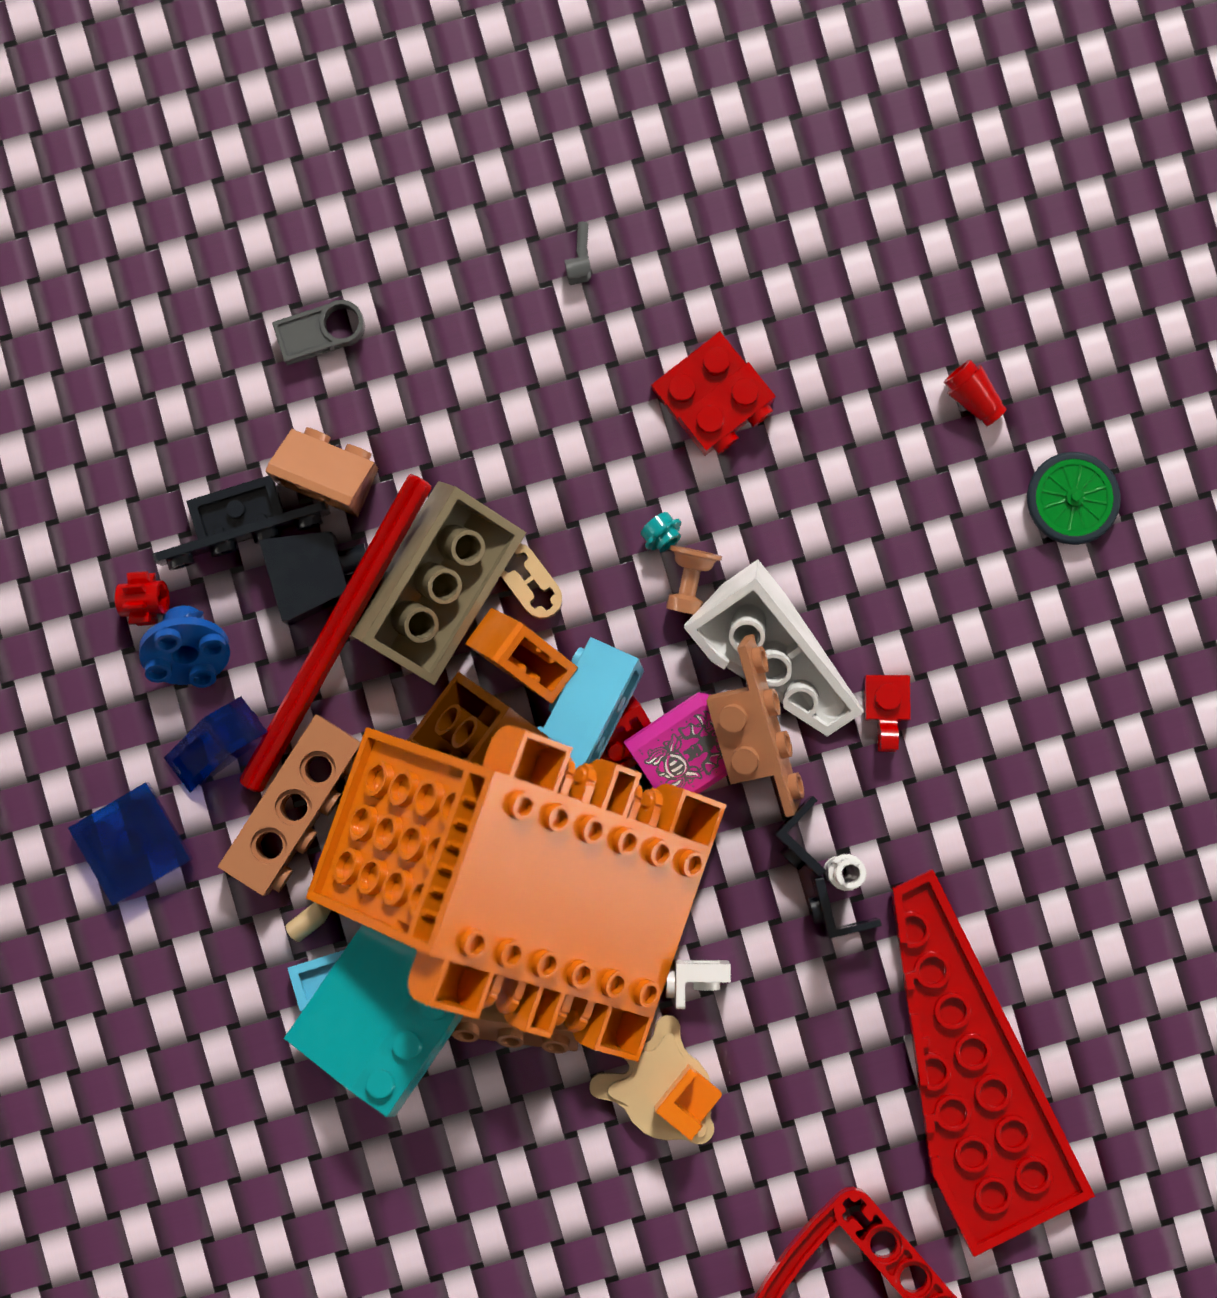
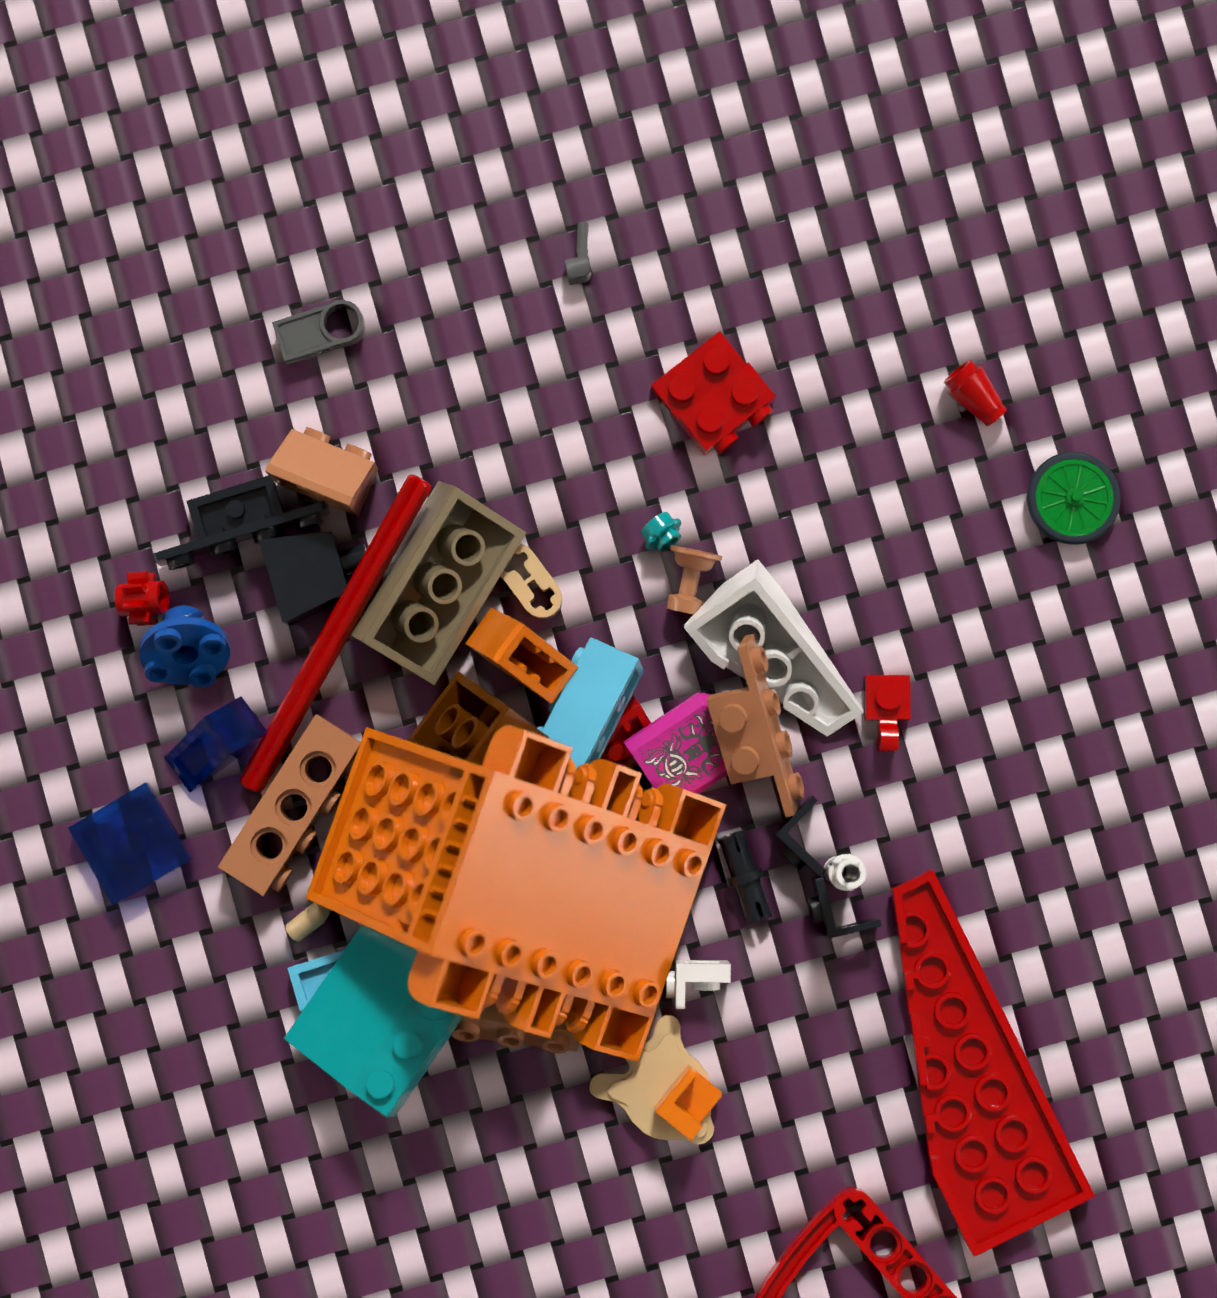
(745, 877): none -> black pin

